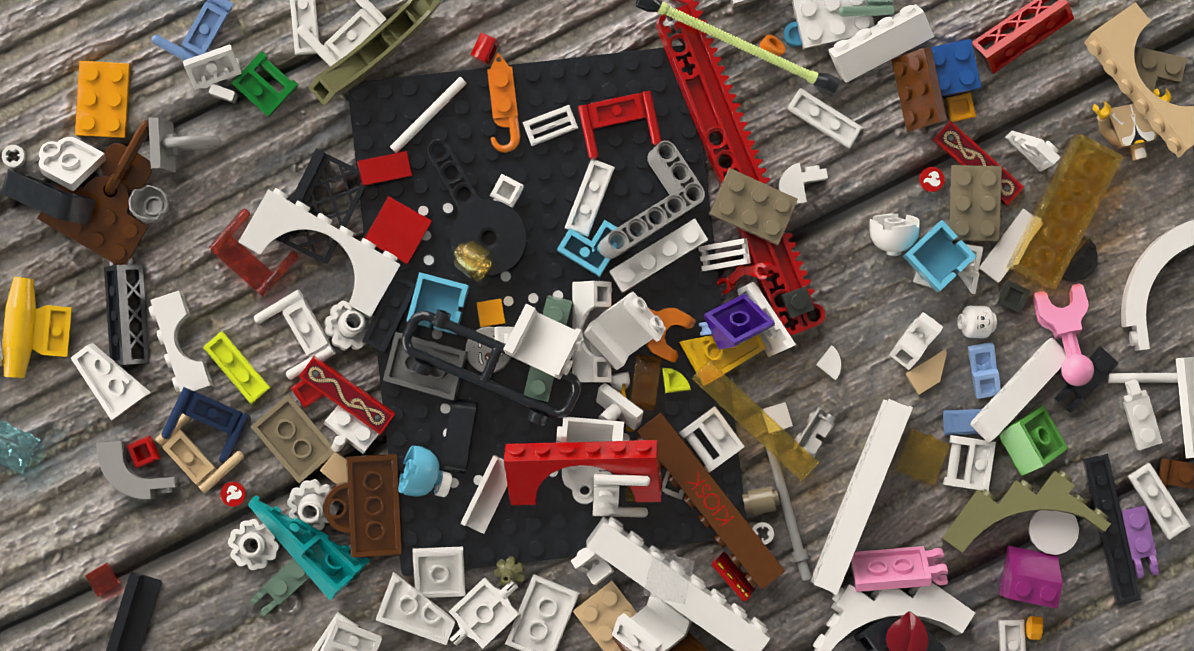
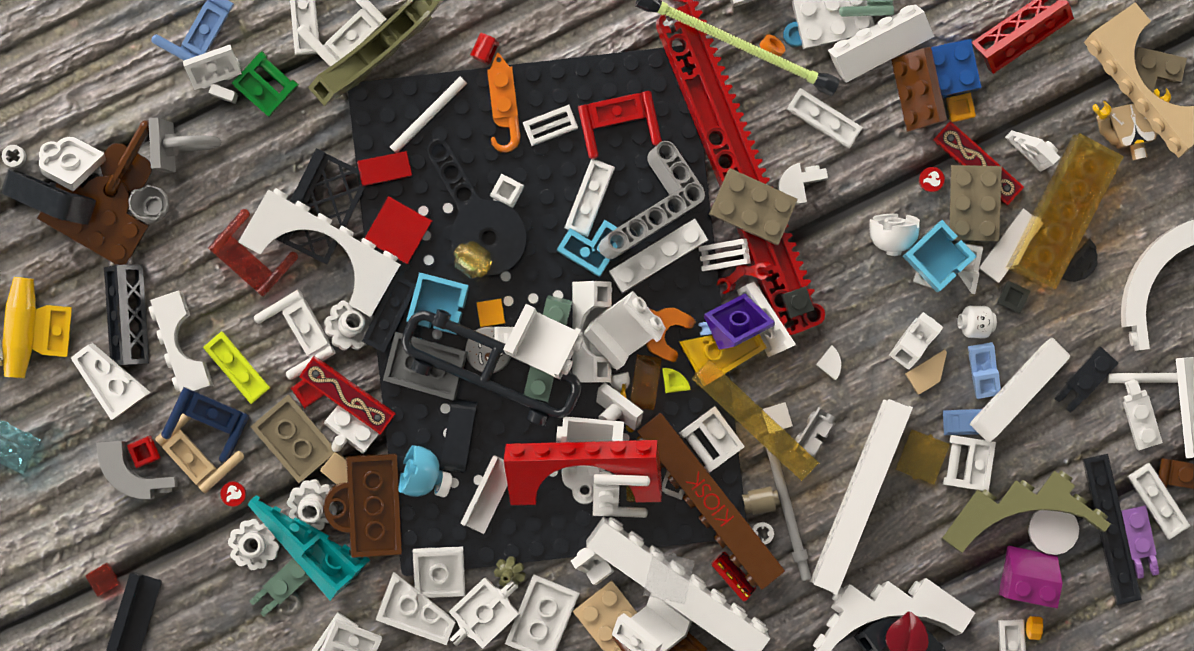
(102, 99): light orange plate -> none
(897, 568): bright pink tile -> none
(1032, 440): bright green slope -> none
(1066, 325): bright pink piece -> none

